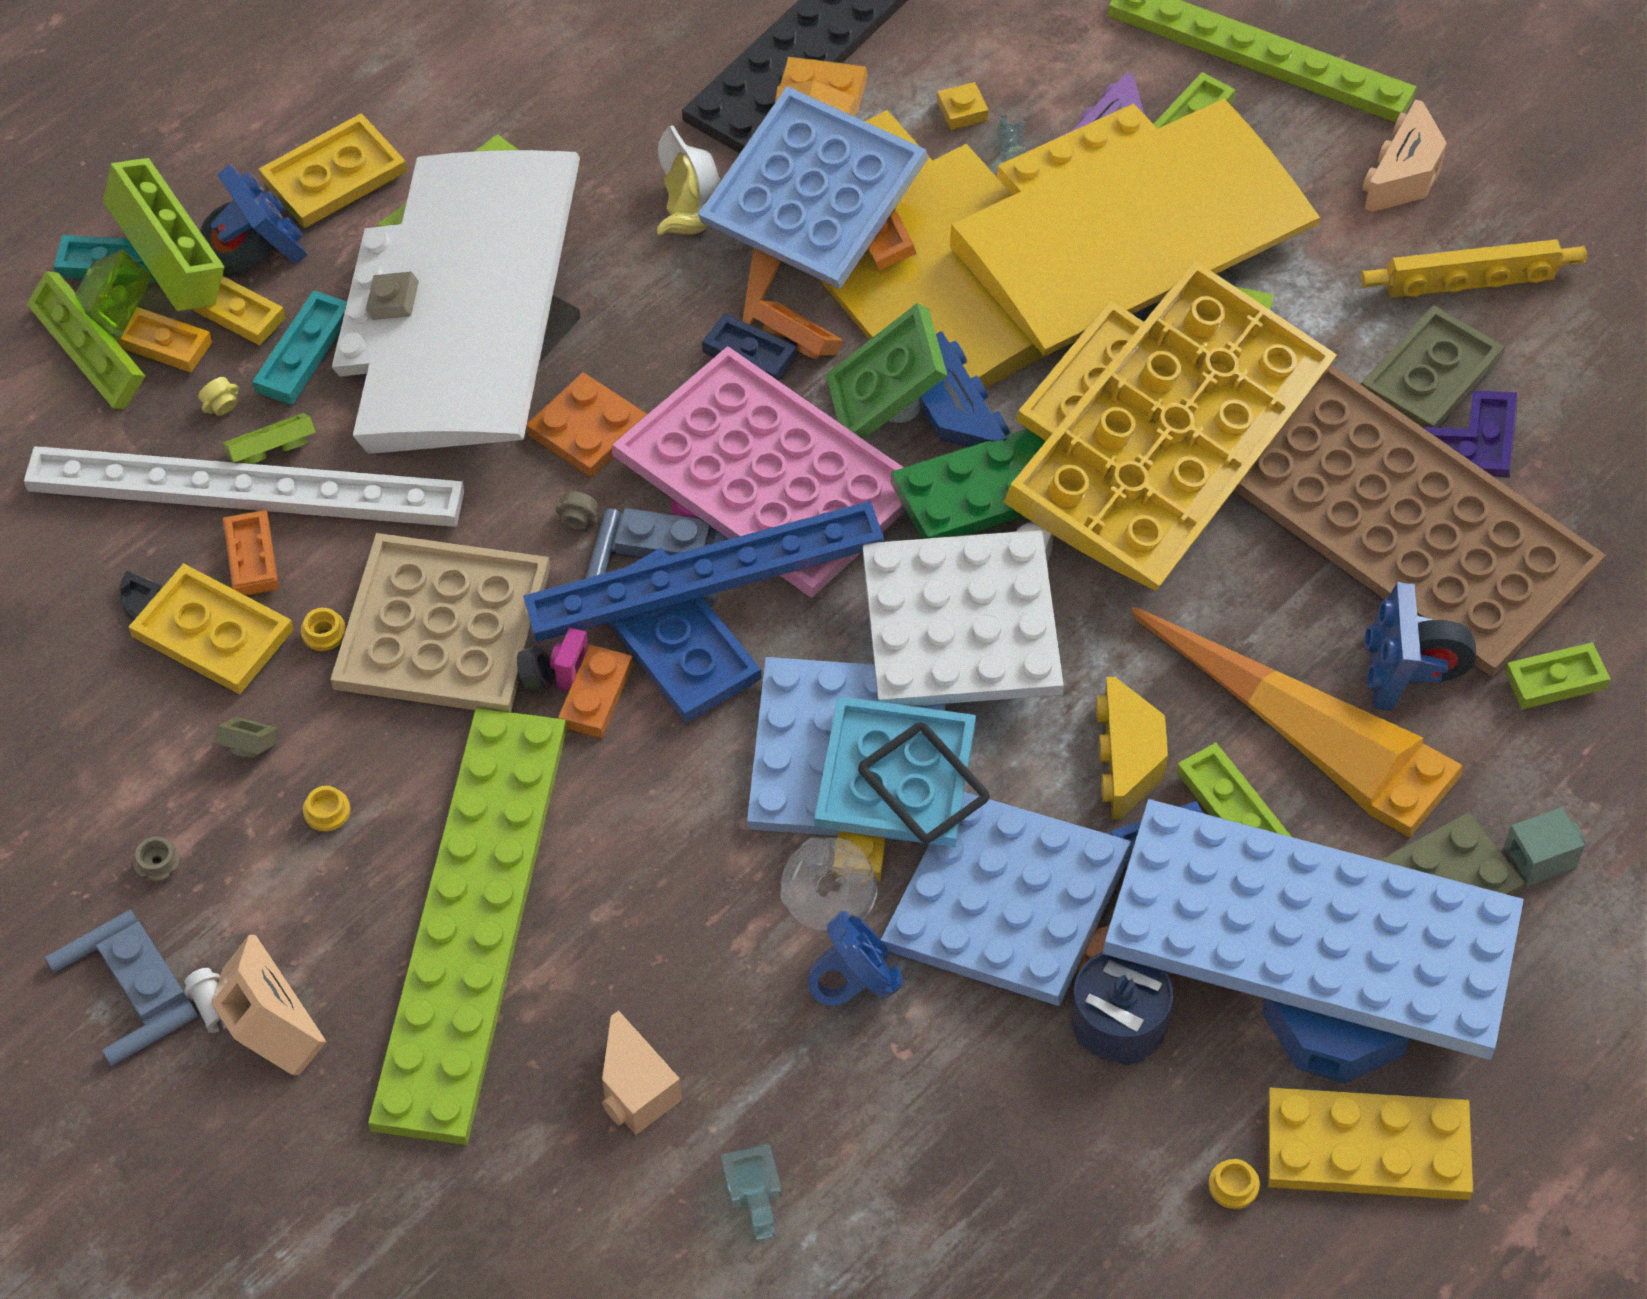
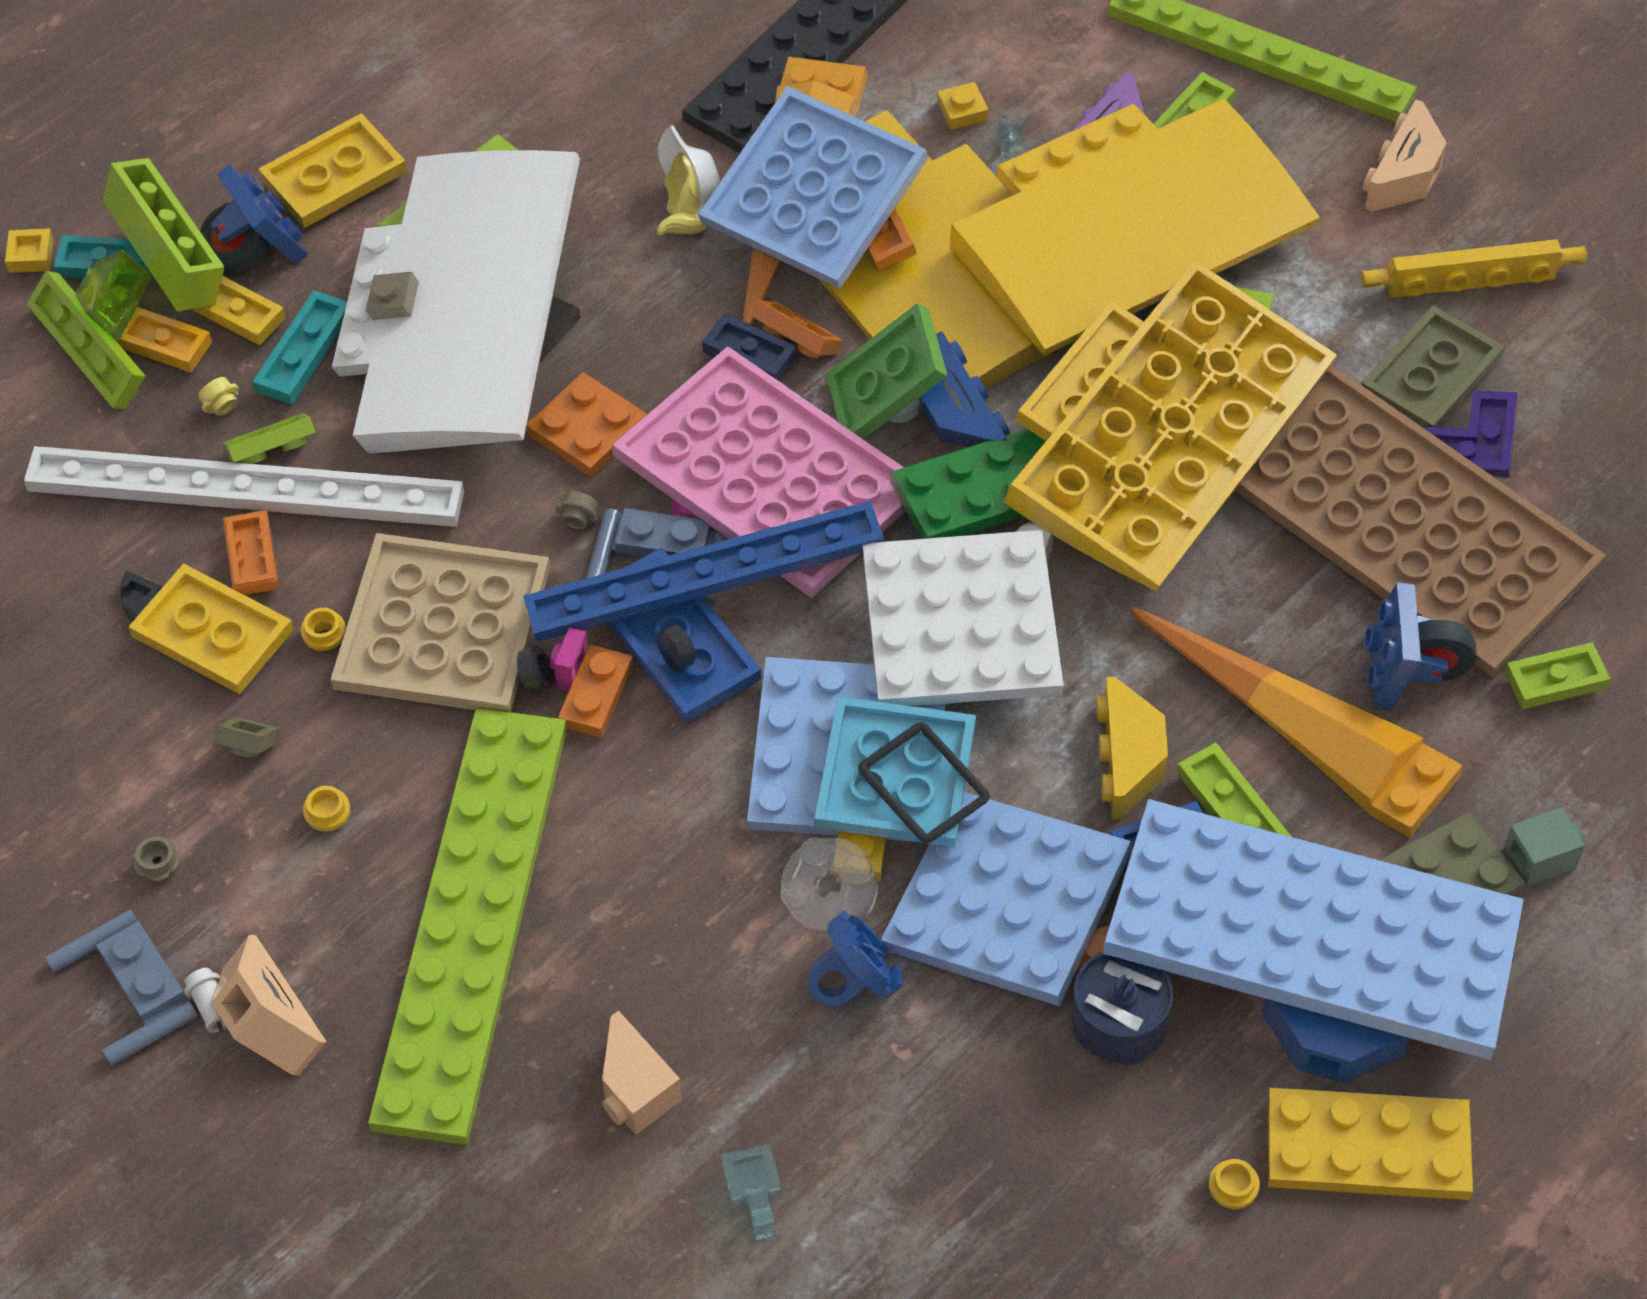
(29, 250): none -> yellow plate
(676, 647): none -> black tile

